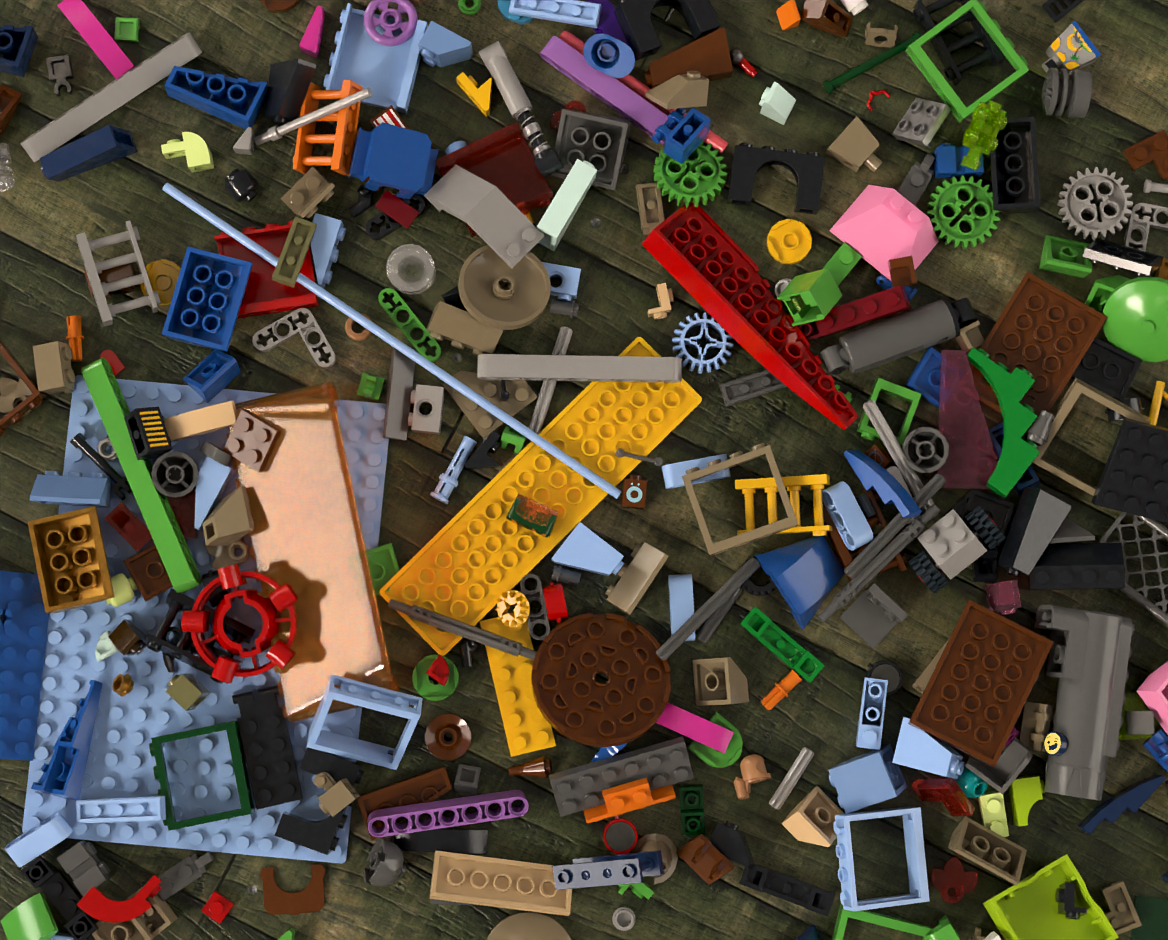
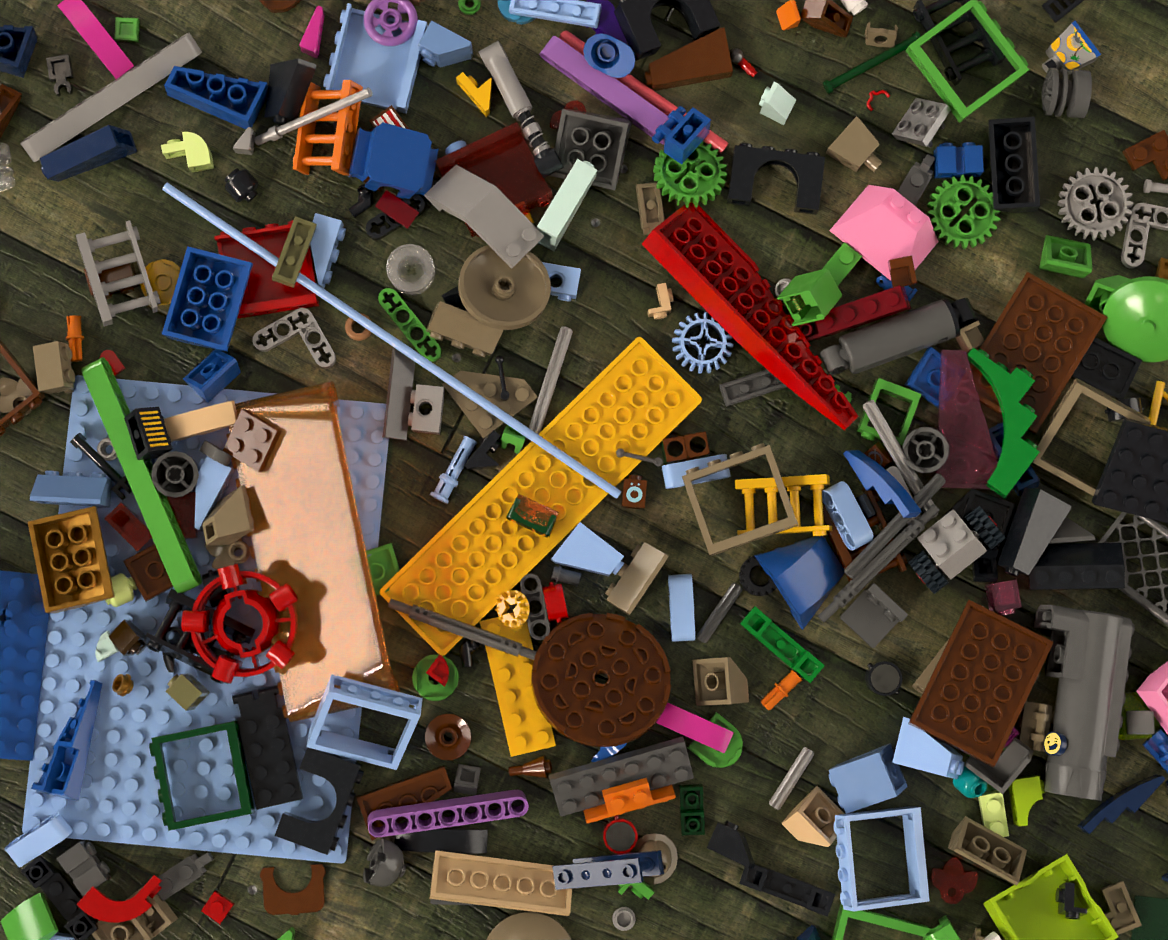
(120, 809): light blue tile -> none
(308, 193): dark tan bracket -> none
(337, 794): dark tan brick -> none
(371, 386): bright green tile -> none
(565, 308): dark grey pin -> none
(579, 368): light grey beam -> none
(681, 91): dark tan slope -> none
(686, 448): none -> reddish brown piece
(705, 859): reddish brown plate -> none
(708, 608): dark grey axle -> none
(752, 771): medium nougat piece -> none
(789, 241): yellow tile -> none
(871, 713): light blue slope -> none
(946, 791): clear red plate -> none
(984, 130): clear neon green brick -> none
(1040, 429): dark grey cone -> none
(1122, 257): black plate -> none

